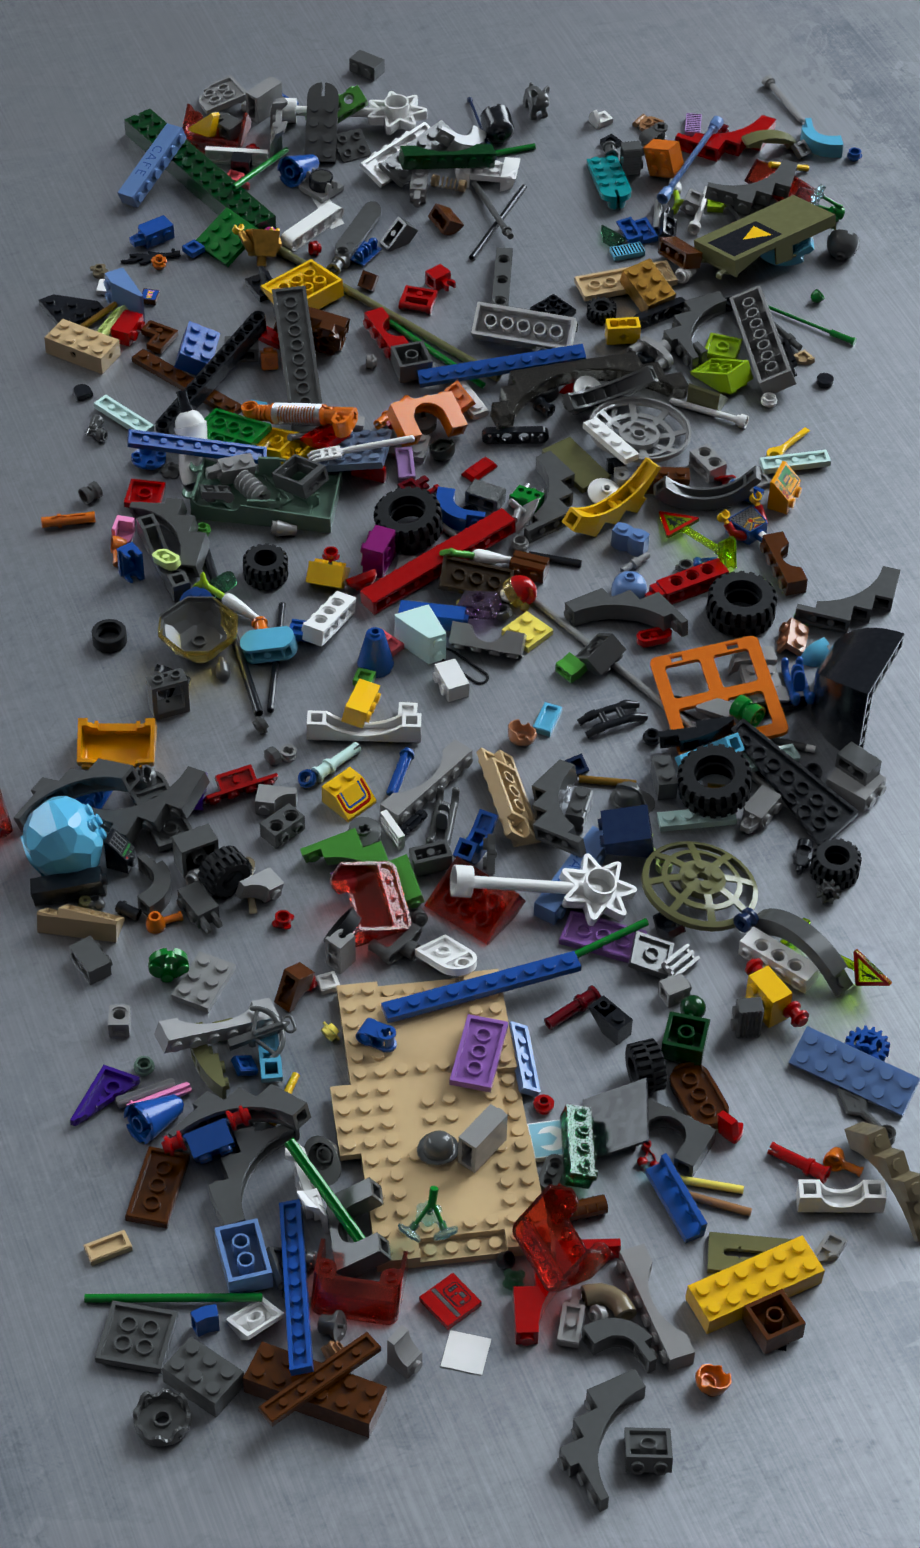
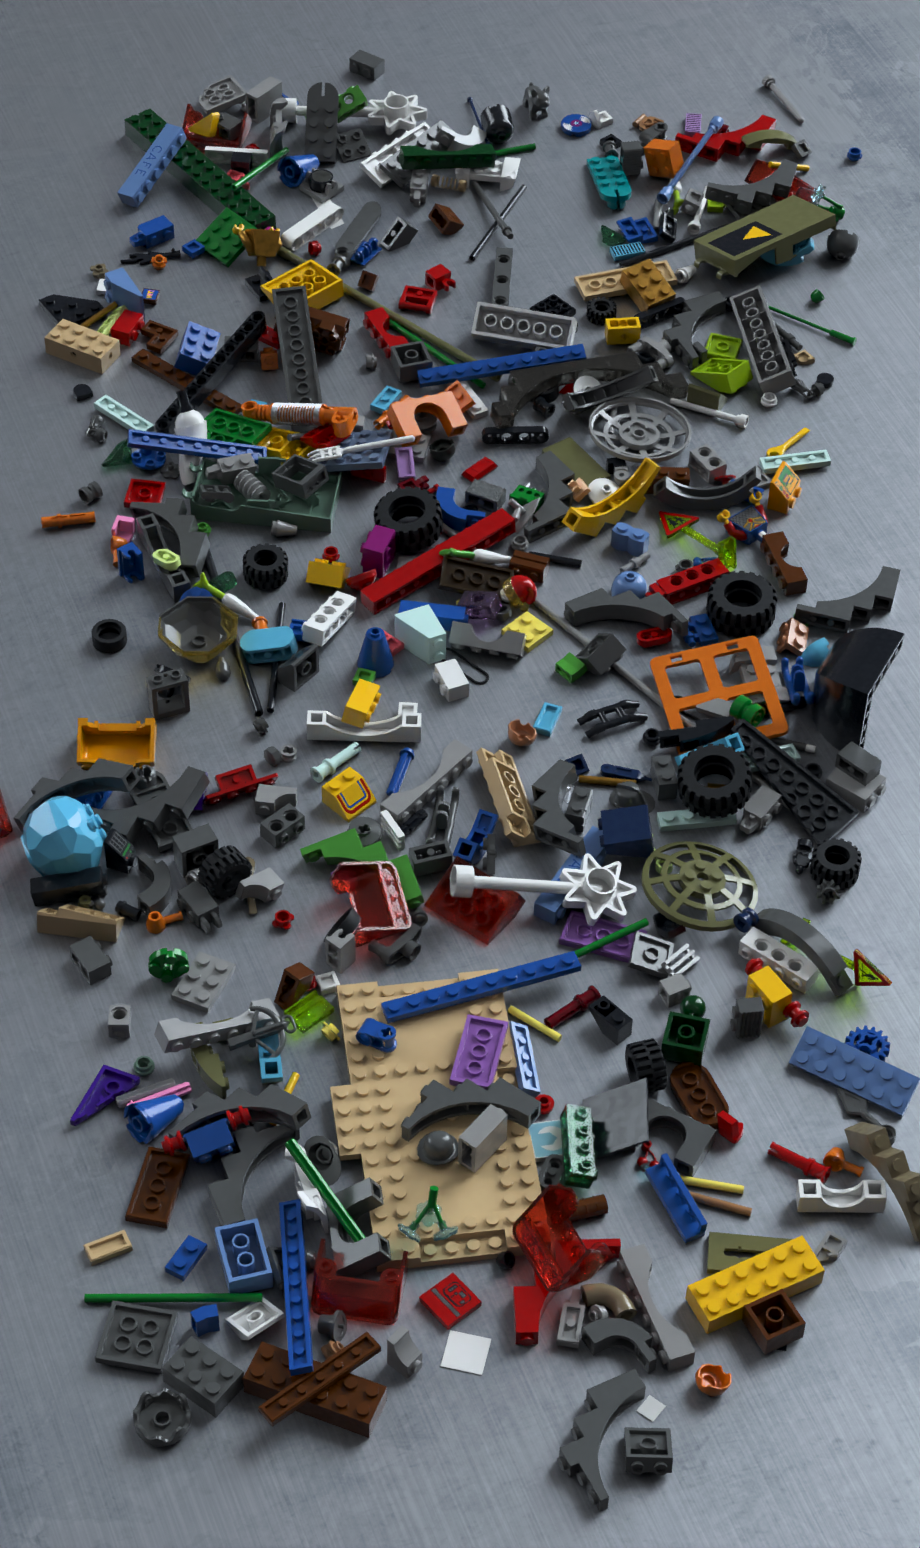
(119, 456): none -> clear green slope
(186, 1258): none -> blue plate
(244, 1065): blue tile -> none
(299, 668): none -> dark grey slope
(302, 778): blue plate -> none
(309, 1011): none -> clear neon green plate
(385, 398): none -> medium azure plate
(448, 956): white plate -> none
(469, 1099): none -> dark grey arch
(509, 1274): clear green plate -> none
(534, 1023): none -> light yellow bar
(576, 125): none -> blue tile
(579, 489): none -> light nougat tile
(610, 440): white plate -> none
(612, 771): none -> dark blue piece
(651, 1408): none -> white sticker
(661, 250): none -> black piece
(680, 252): reddish brown brick -> none
(703, 631): none -> blue plate
(816, 388): none -> dark grey piece
(821, 144): medium azure arch -> none

